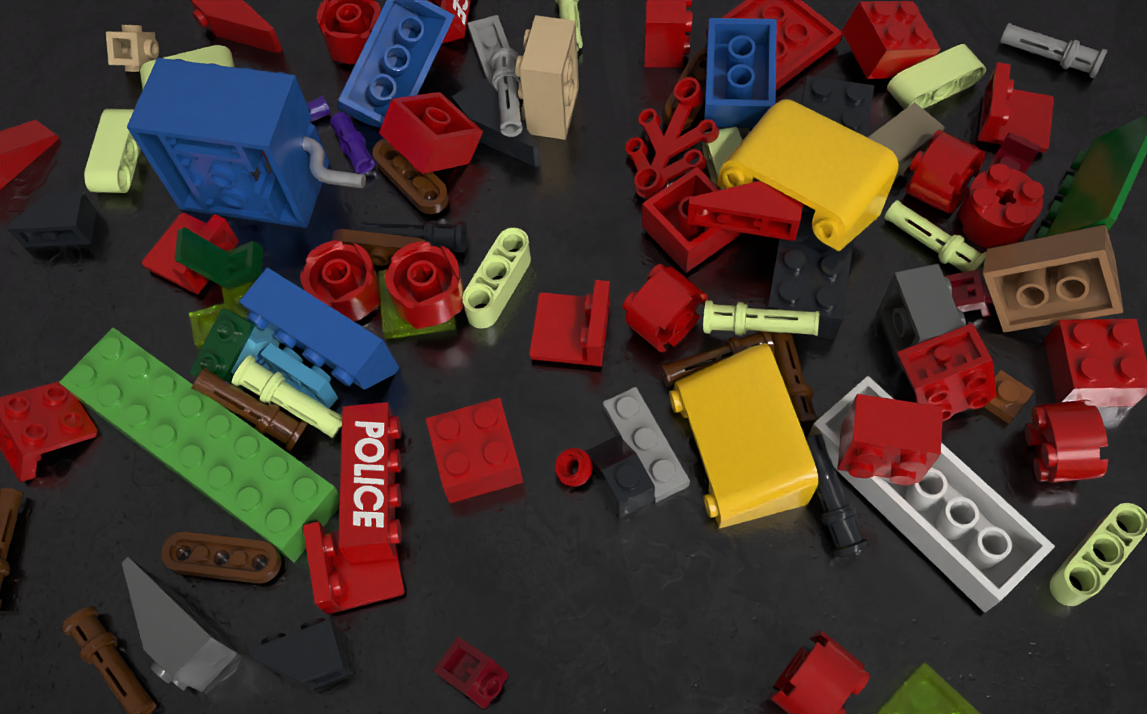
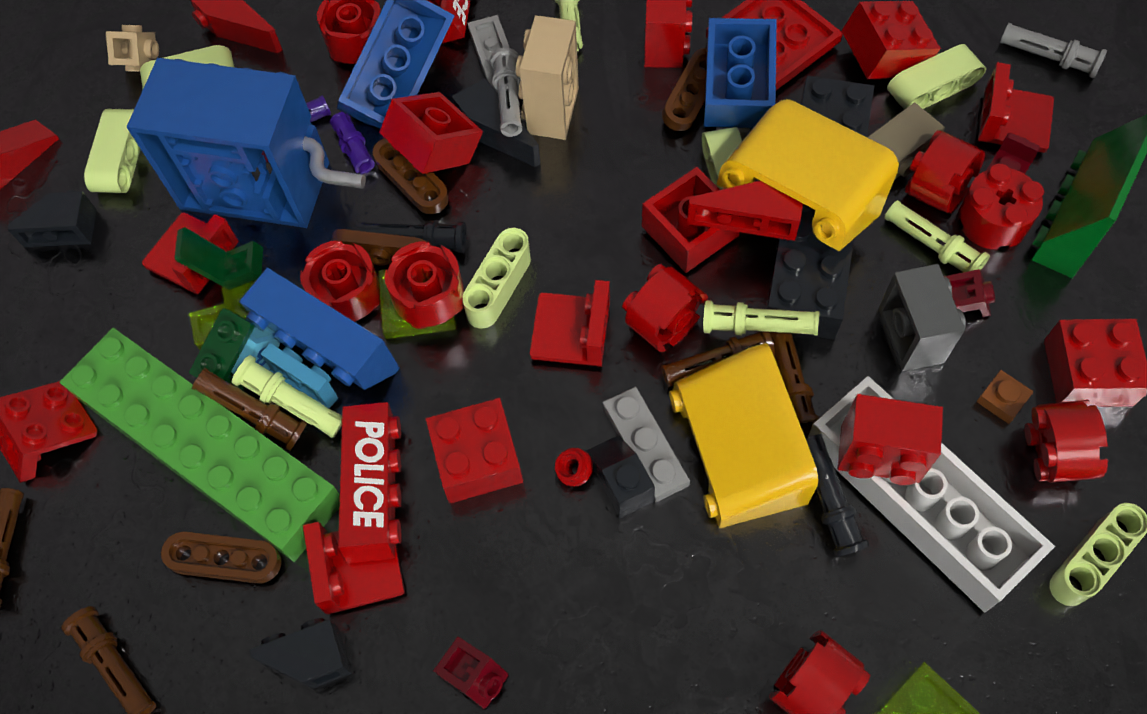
(173, 634): dark grey slope -> none
(670, 143): red plant -> none
(951, 371): red bracket -> none
(1054, 279): medium nougat slope -> none

